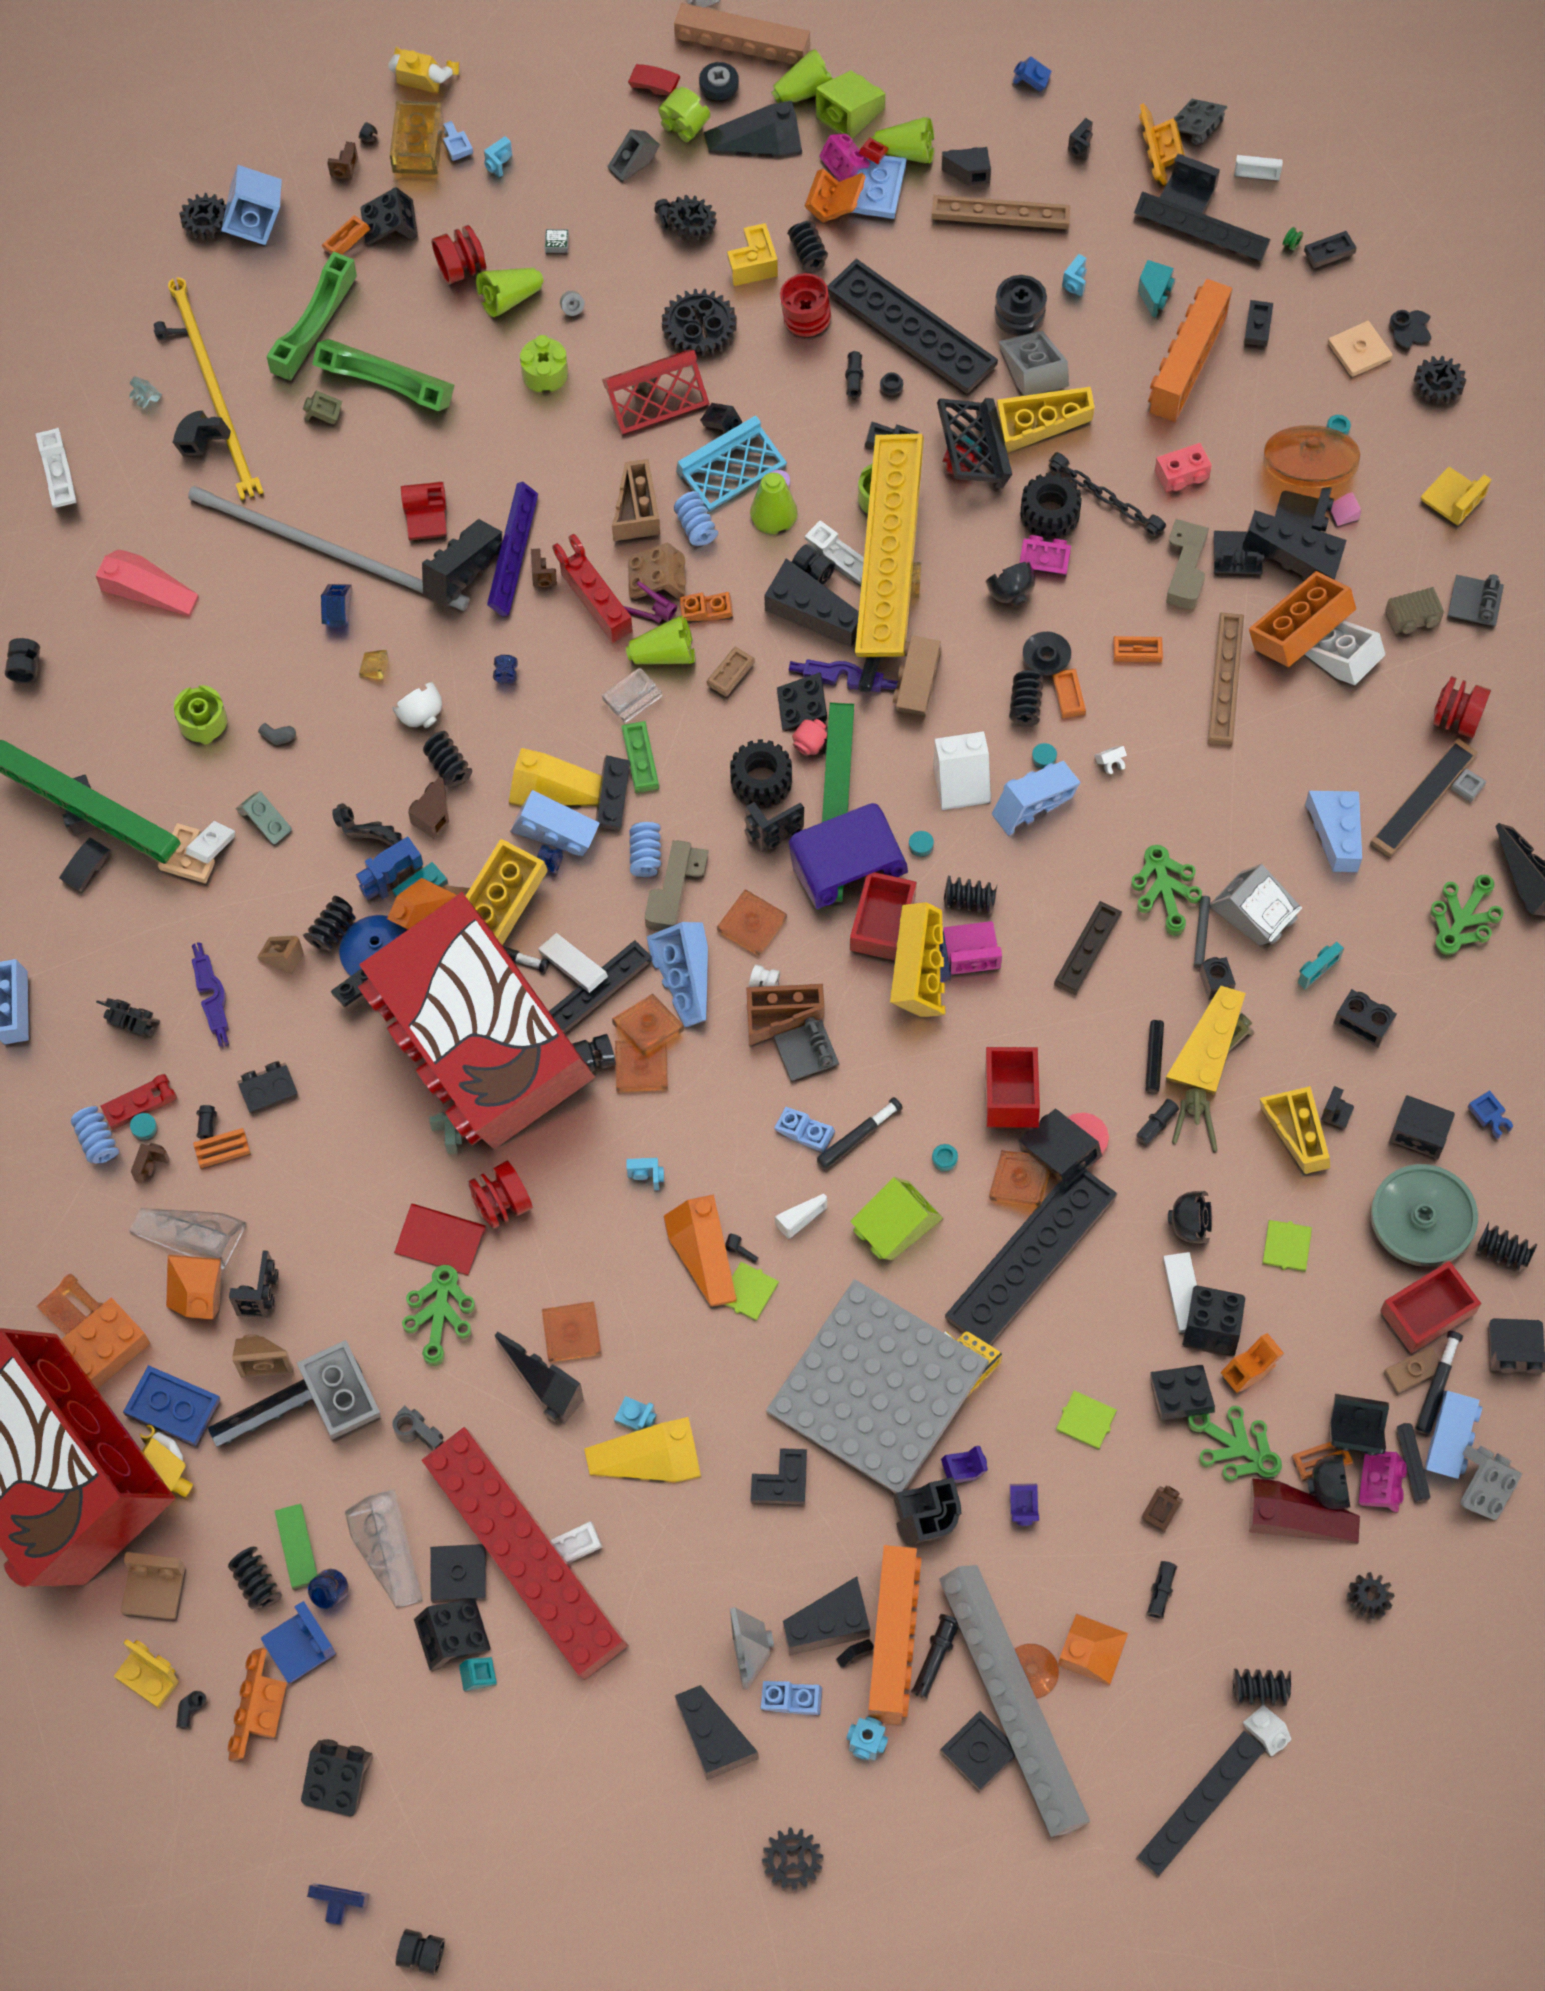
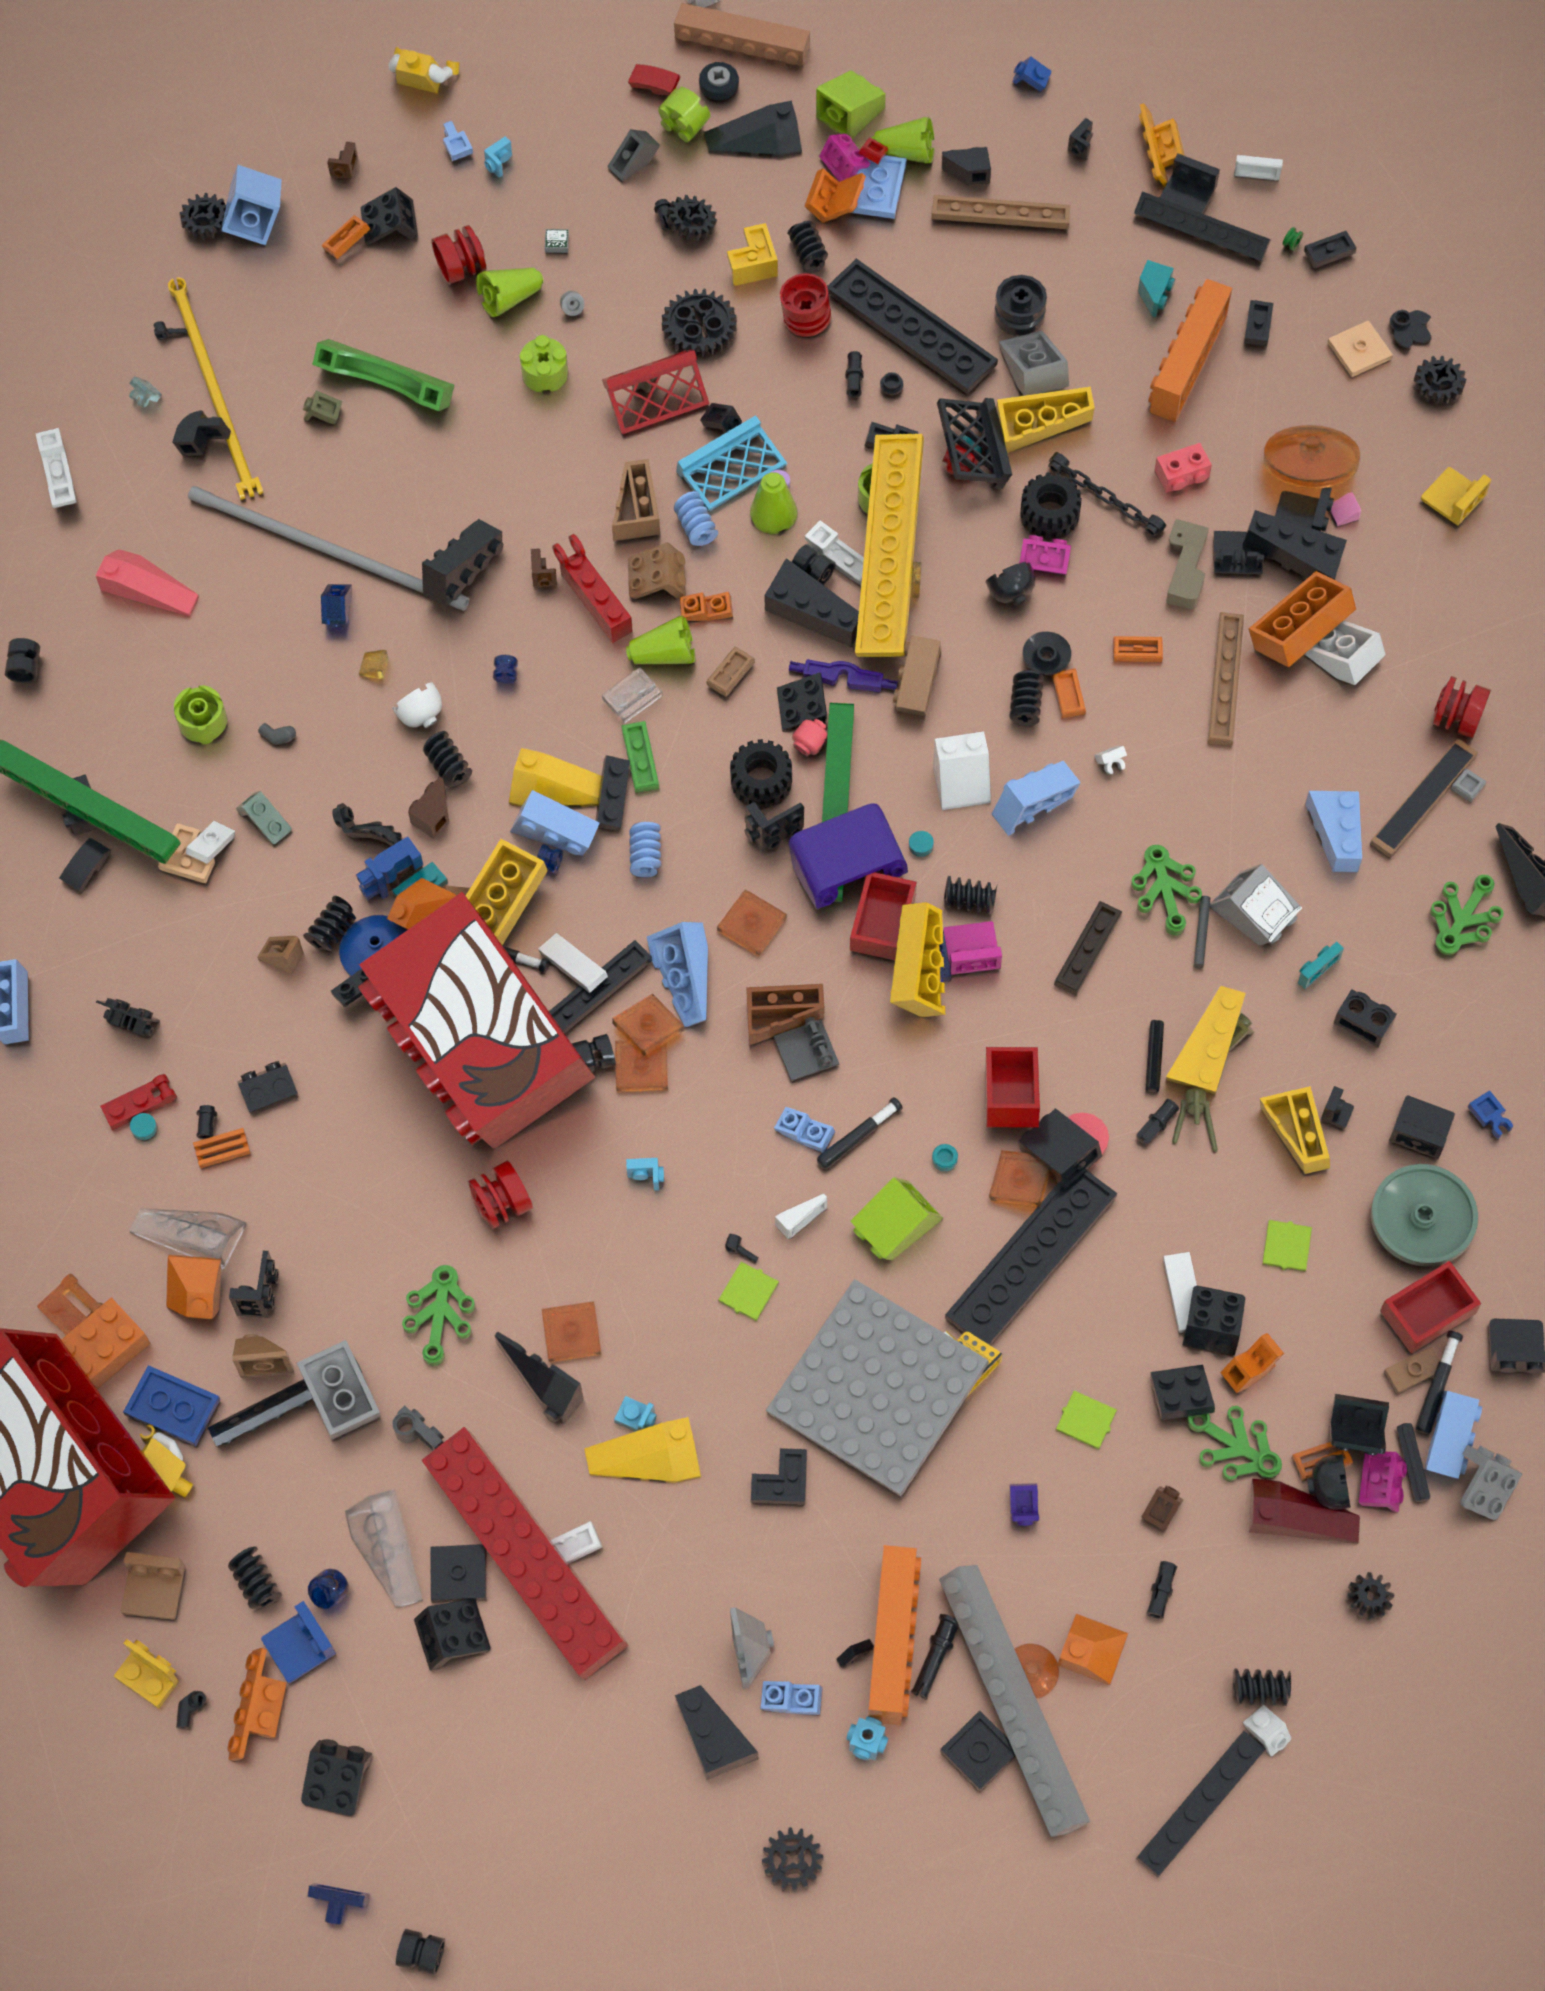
(93, 1135): light blue piece -> none
(144, 1161): reddish brown bracket -> none
(214, 1005): dark purple piece -> none
(295, 345): bright green arch -> none
(296, 1545): bright green tile -> none
(367, 132): black hinge -> none
(416, 137): clear yellow brick -> none
(425, 510): red piece -> none
(439, 1238): red piece -> none
(452, 1136): sand green bracket -> none
(477, 1673): teal slope -> none
(512, 549): dark purple tile -> none
(662, 607): magenta plant -> none
(665, 903): dark tan piece -> none
(699, 1241): orange wedge -> none
(762, 977): white wheel -> none
(802, 79): lime cone -> none
(828, 1621): black wedge -> none
(868, 674): black axle -> none
(928, 1511): black brick -> none
(965, 1465): dark purple bracket -> none
(1043, 755): teal tile -> none
(1074, 275): medium azure bracket -> none
(1191, 1217): black cylinder -> none
(1200, 119): dark grey hinge -> none
(1216, 966): black brick -> none
(1339, 423): teal tile -> none
(1414, 611): dark tan brick -> none
(1476, 599): dark grey hinge -> none
(1506, 1247): black piece -> none

